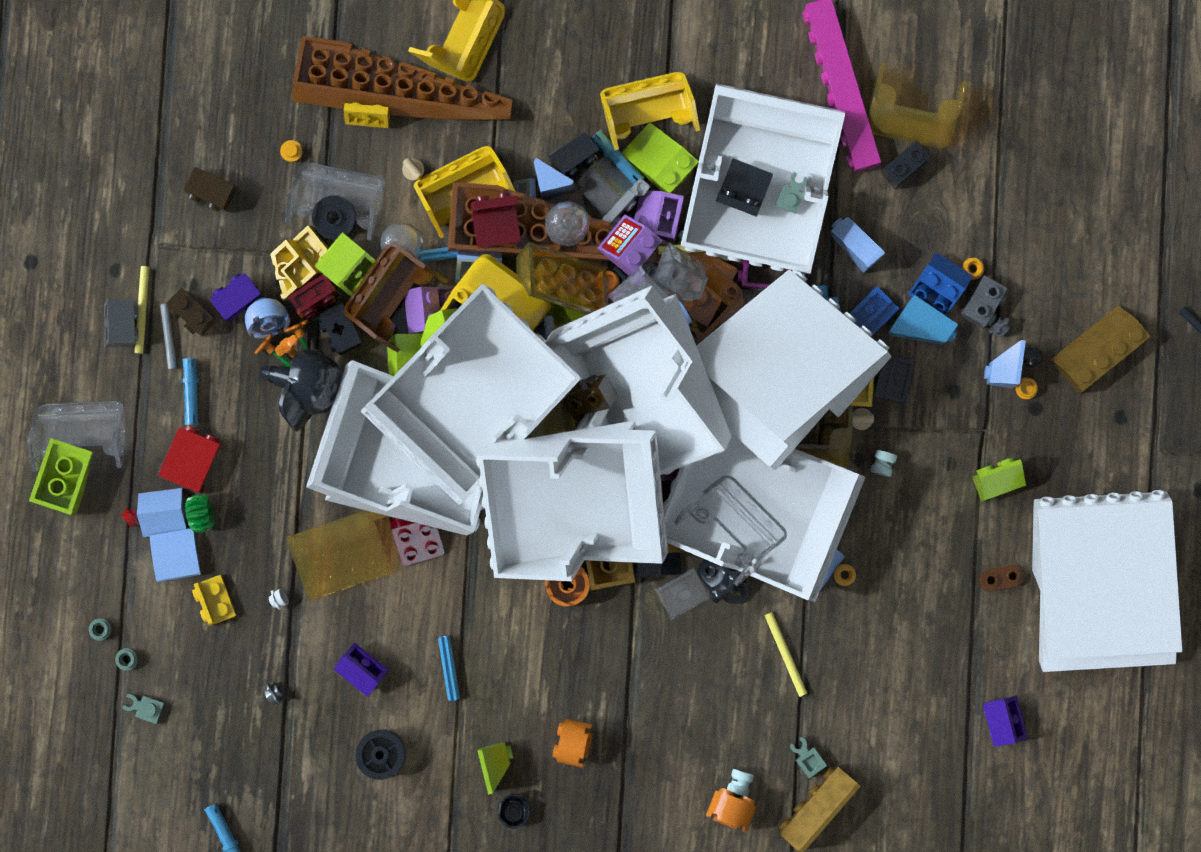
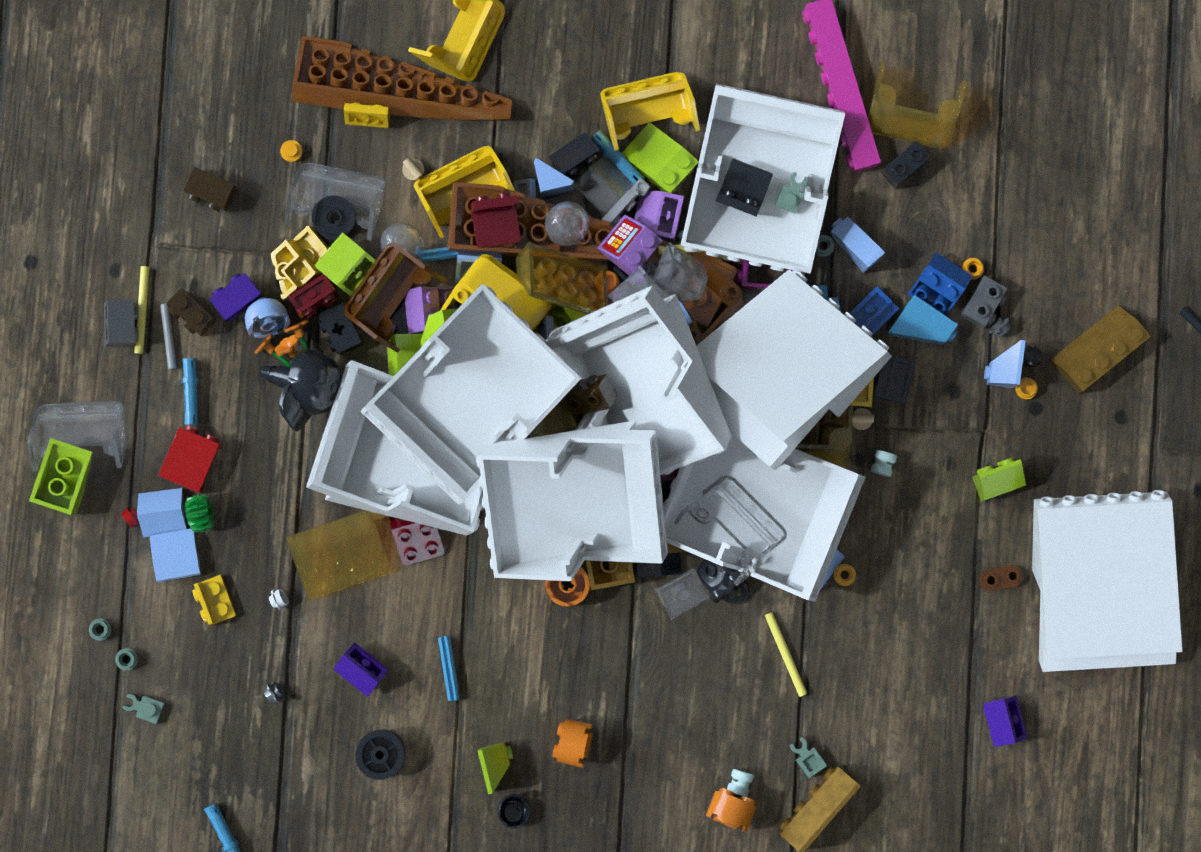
(830, 246): none -> sand green plate

